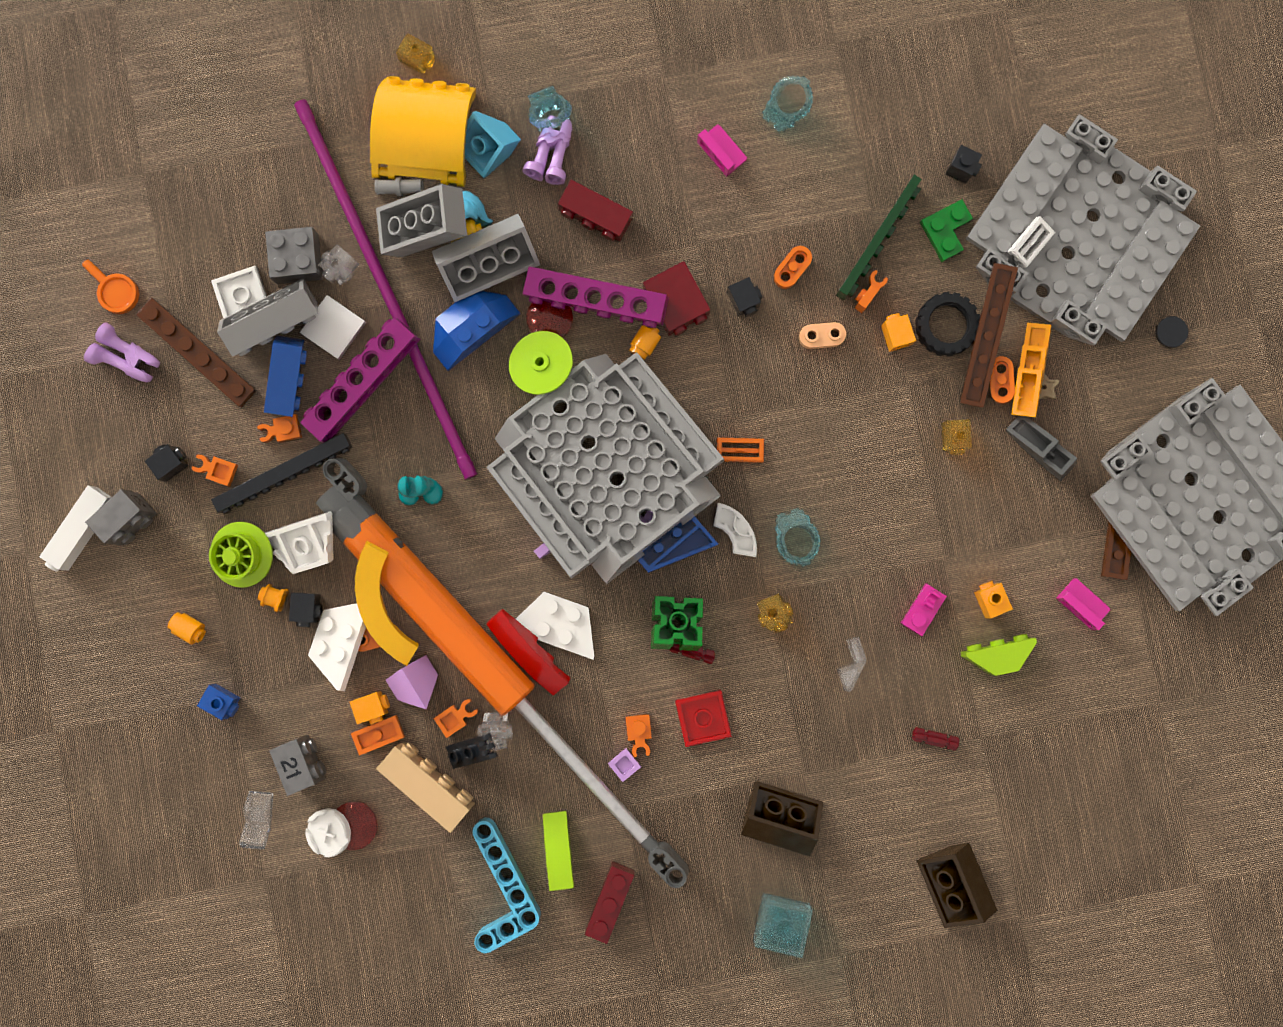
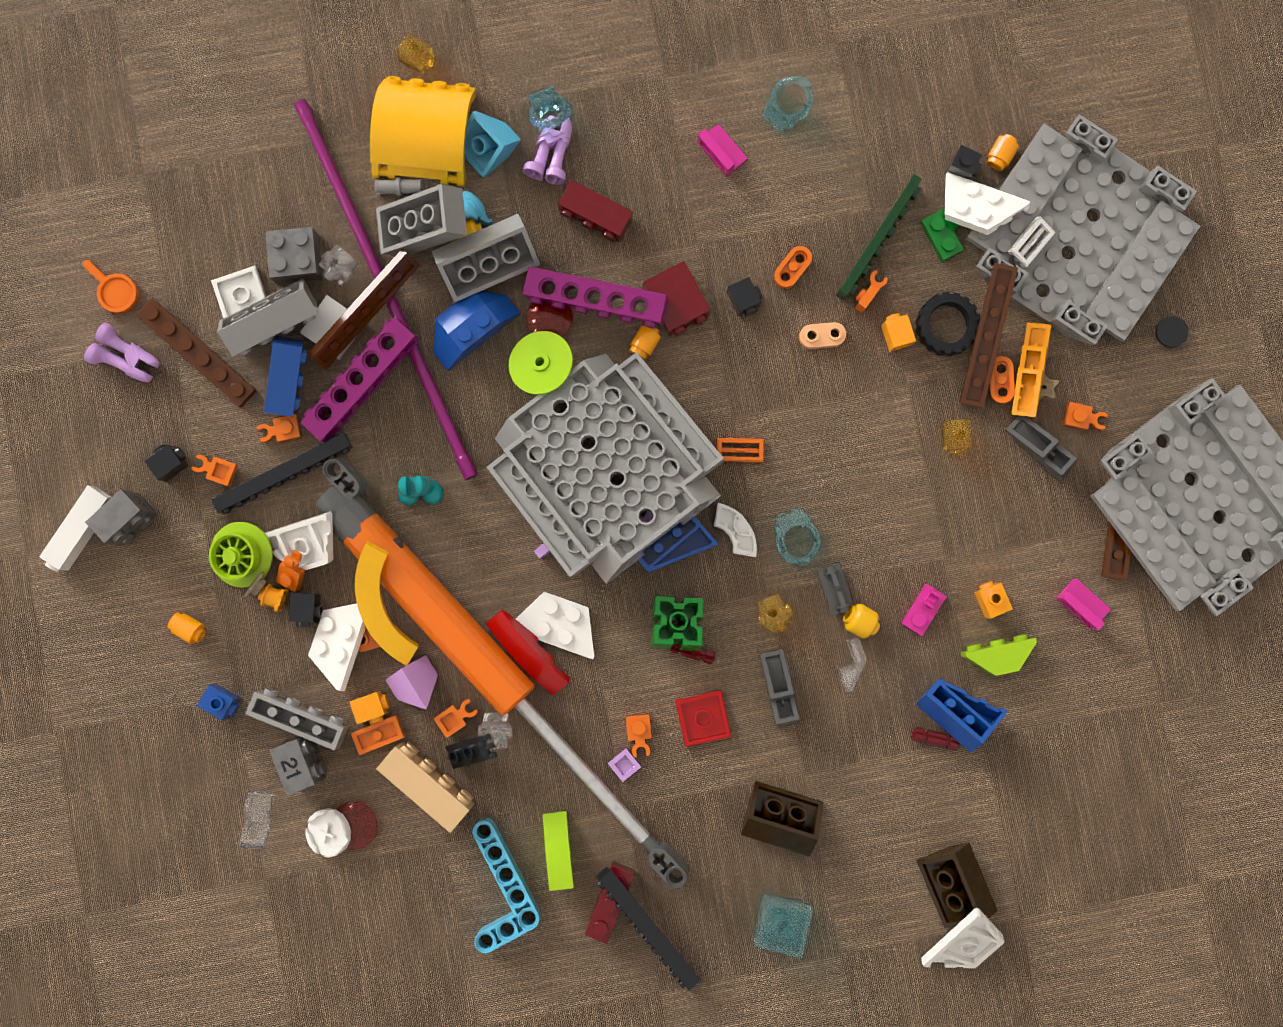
(256, 586): none -> dark tan plate
(290, 573): none -> orange plate
(296, 719): none -> light grey brick
(363, 309): none -> reddish brown plate
(644, 925): none -> black piece
(779, 689): none -> dark grey slope
(835, 588): none -> dark grey hinge
(861, 621): none -> yellow head
(960, 714): none -> blue wedge
(966, 943): none -> white wing
(979, 205): none -> white wing
(1002, 152): none -> light orange brick
(1081, 416): none -> orange plate

